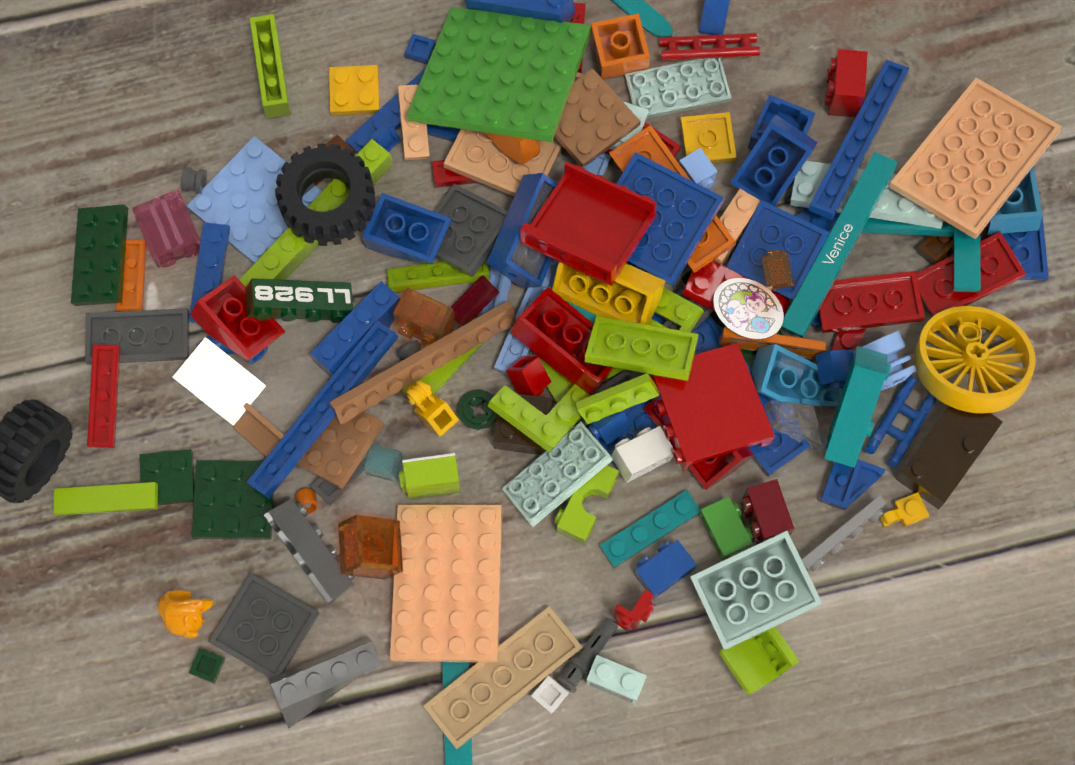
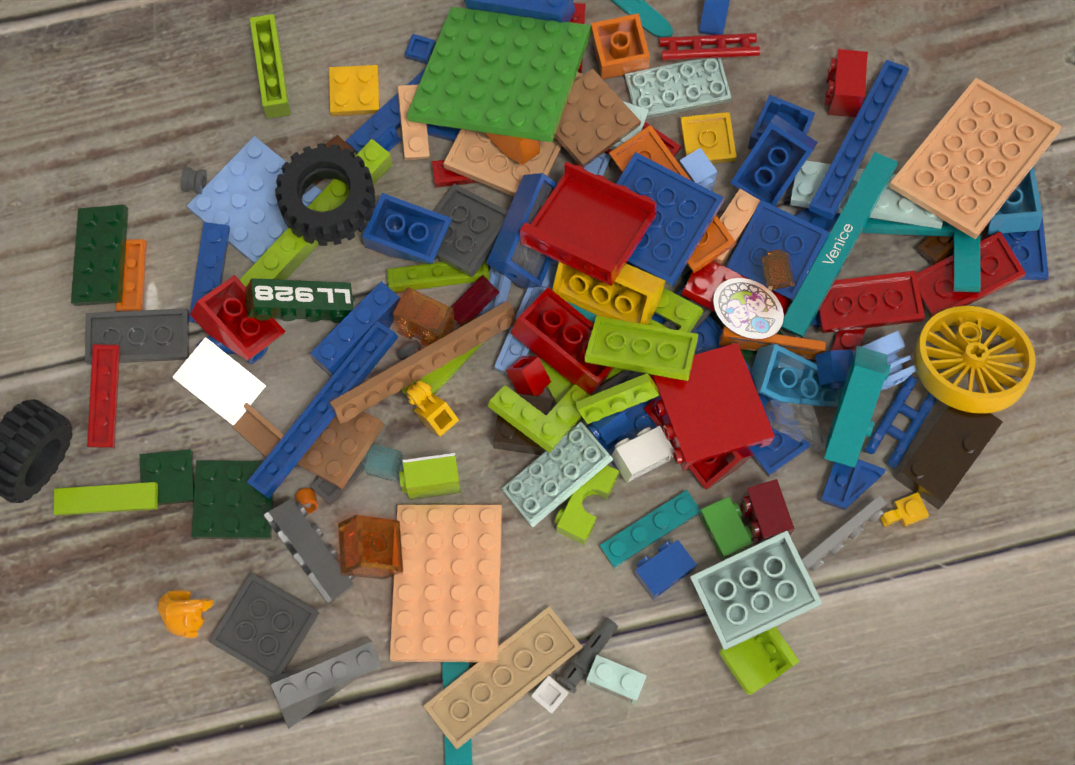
(167, 229): clear pink brick -> none
(207, 666): dark green plate -> none
(466, 413): dark green gear -> none
(641, 611): red bracket -> none

